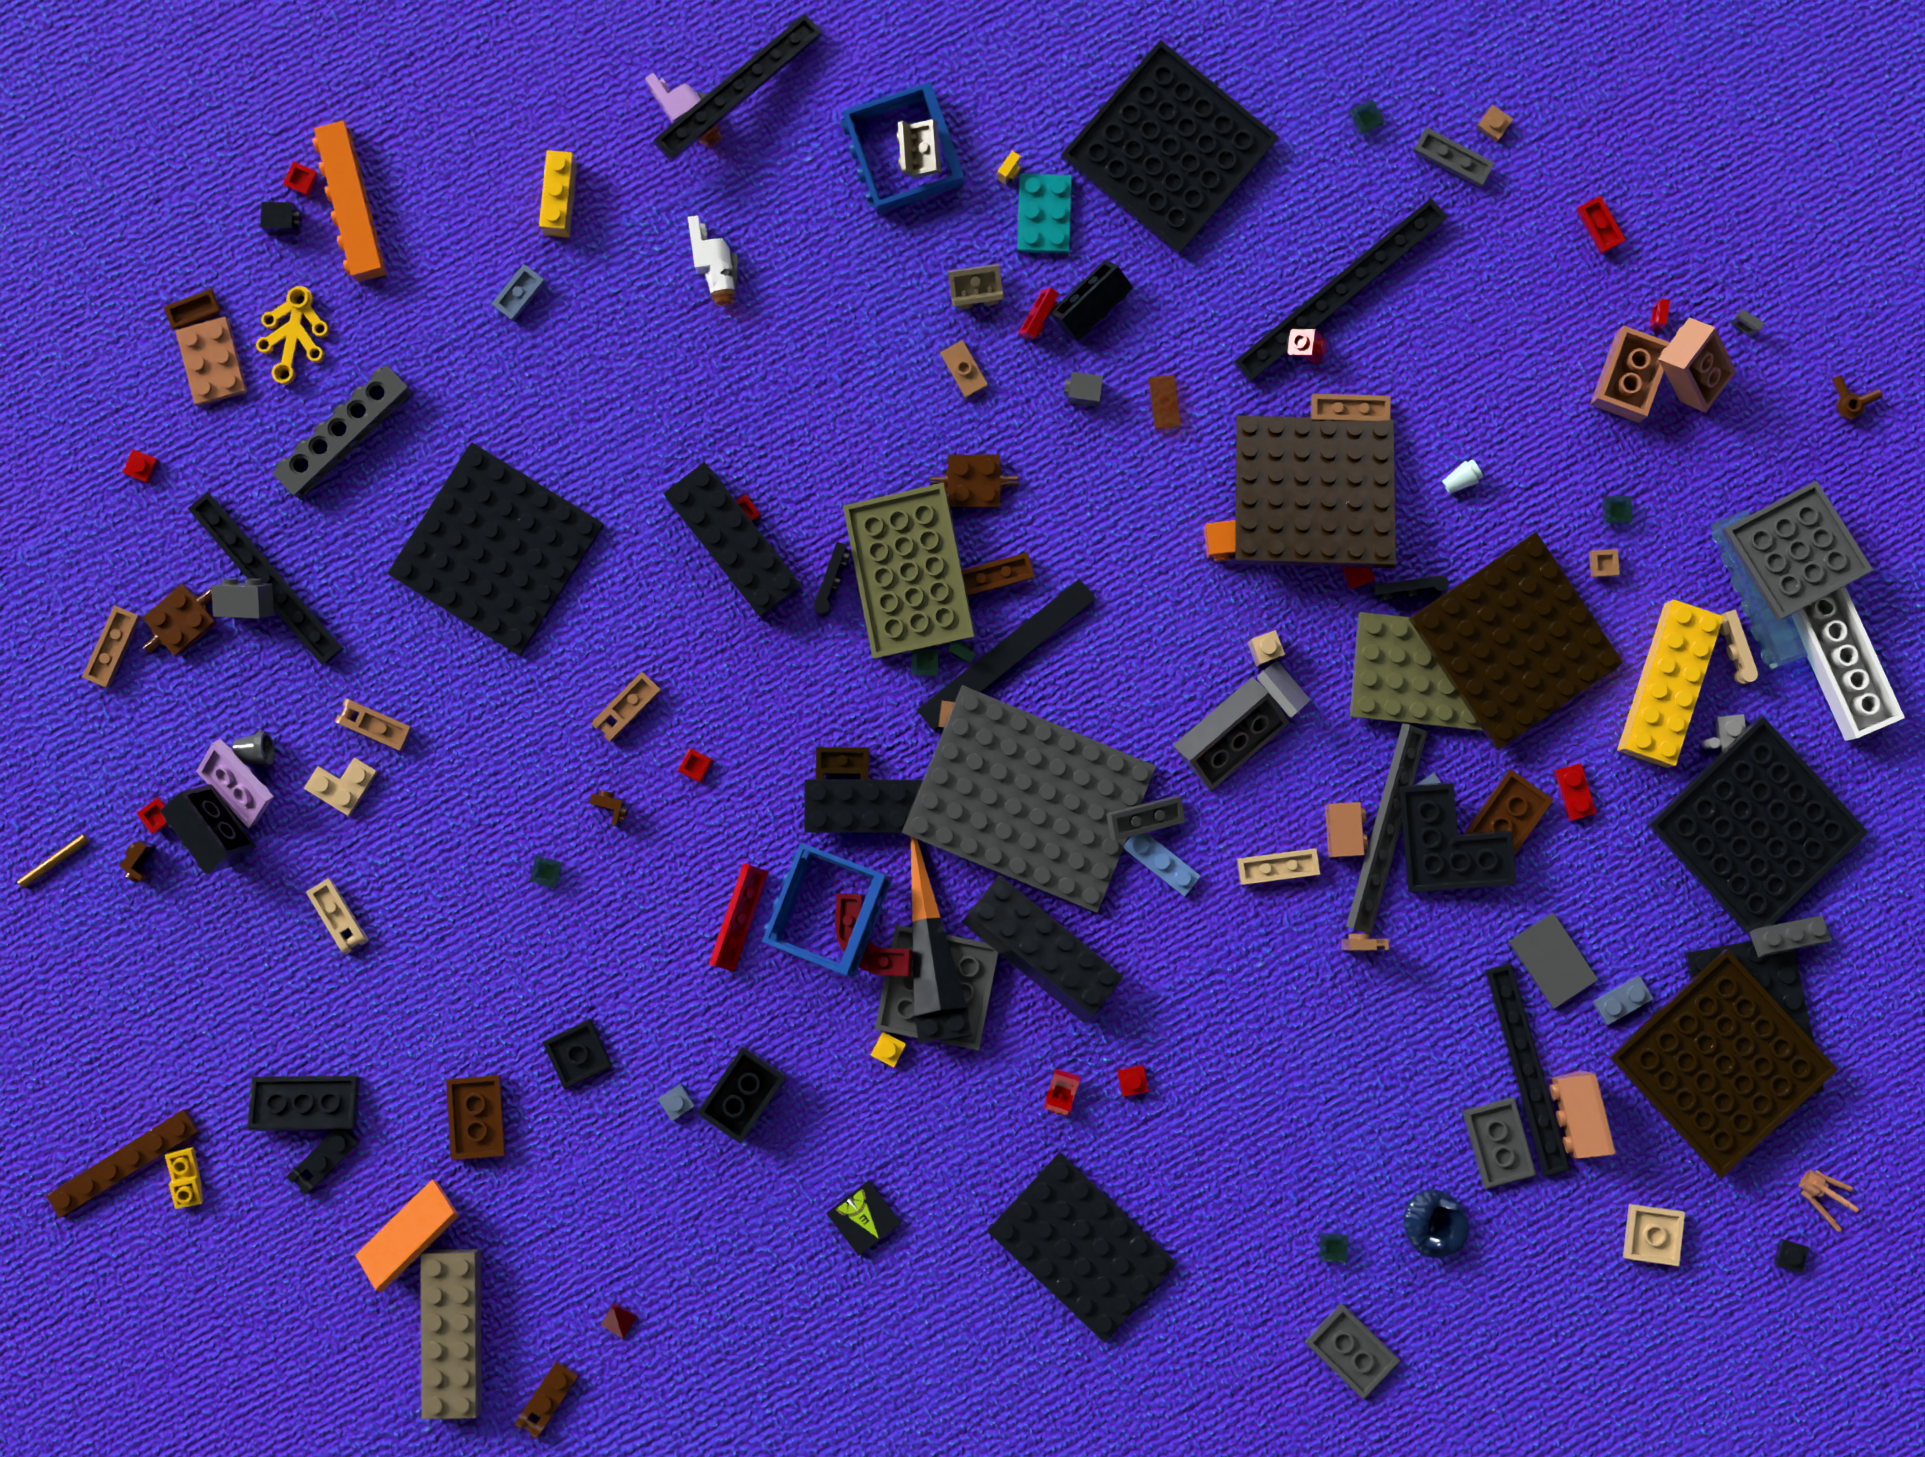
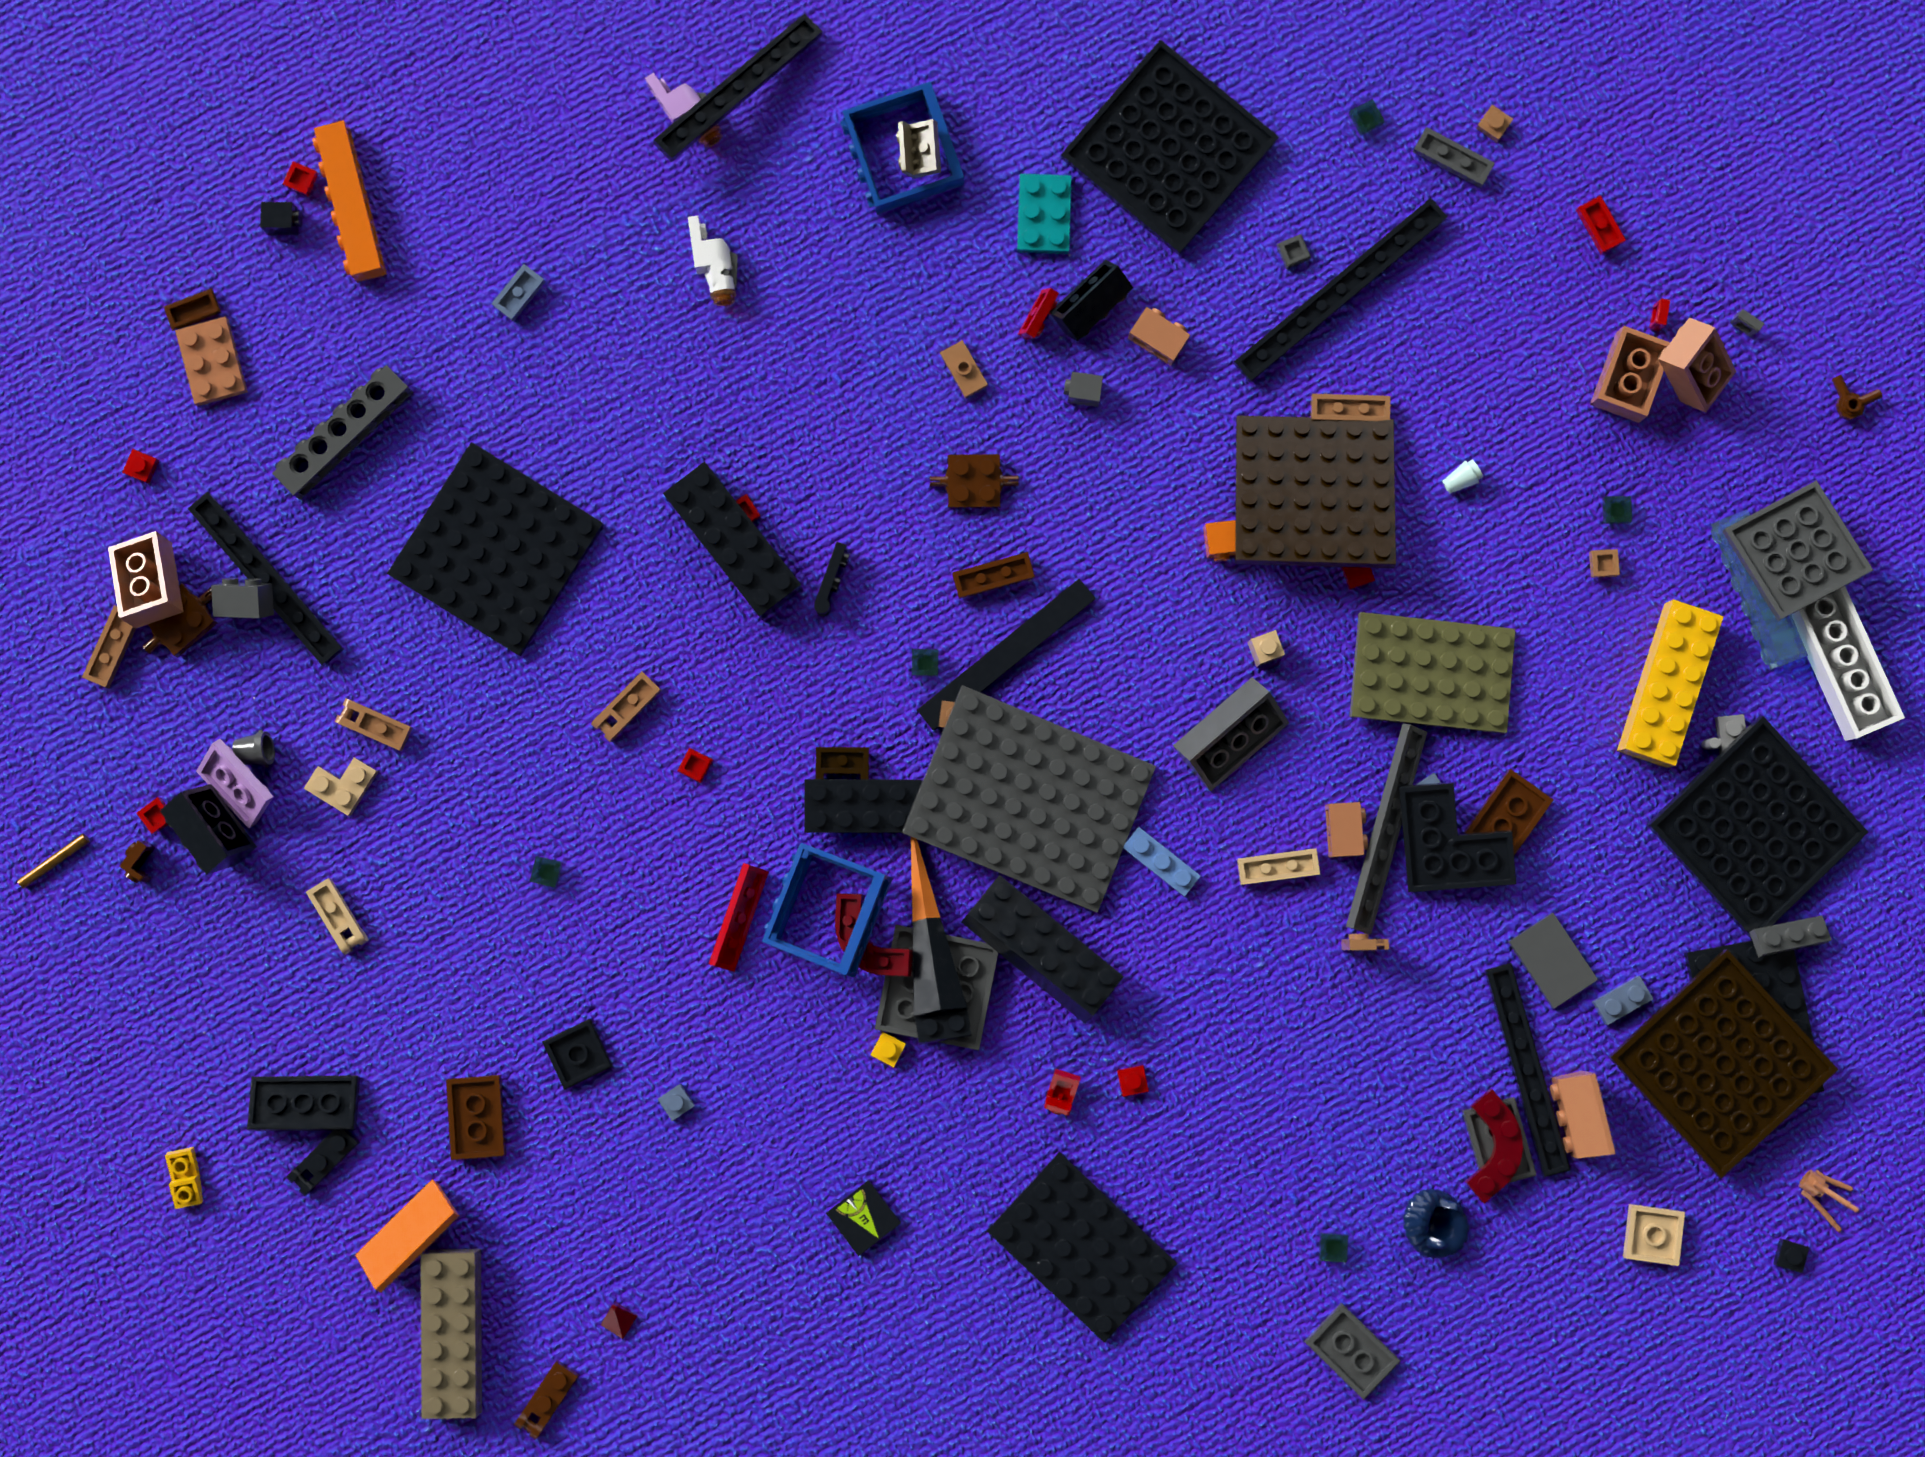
(122, 1163): reddish brown plate -> none
(145, 579): none -> nougat brick
(292, 332): yellow plant -> none
(558, 193): yellow brick -> none
(606, 800): reddish brown bracket -> none
(742, 1094): black brick -> none
(909, 571): olive plate -> none
(962, 651): clear green plate -> none
(975, 286): dark tan bracket -> none
(1009, 168): yellow plate -> none
(1145, 817): dark grey plate -> none
(1159, 335): none -> nougat brick
(1164, 402): clear orange plate -> none
(1283, 688): light grey tile -> none
(1293, 251): none -> dark grey tile
(1307, 344): bracket -> none
(1411, 587): black plate -> none
(1506, 1150): none -> dark red plate
(1515, 640): dark brown plate -> none
(1575, 791): red plate -> none
(1738, 648): tan plate -> none

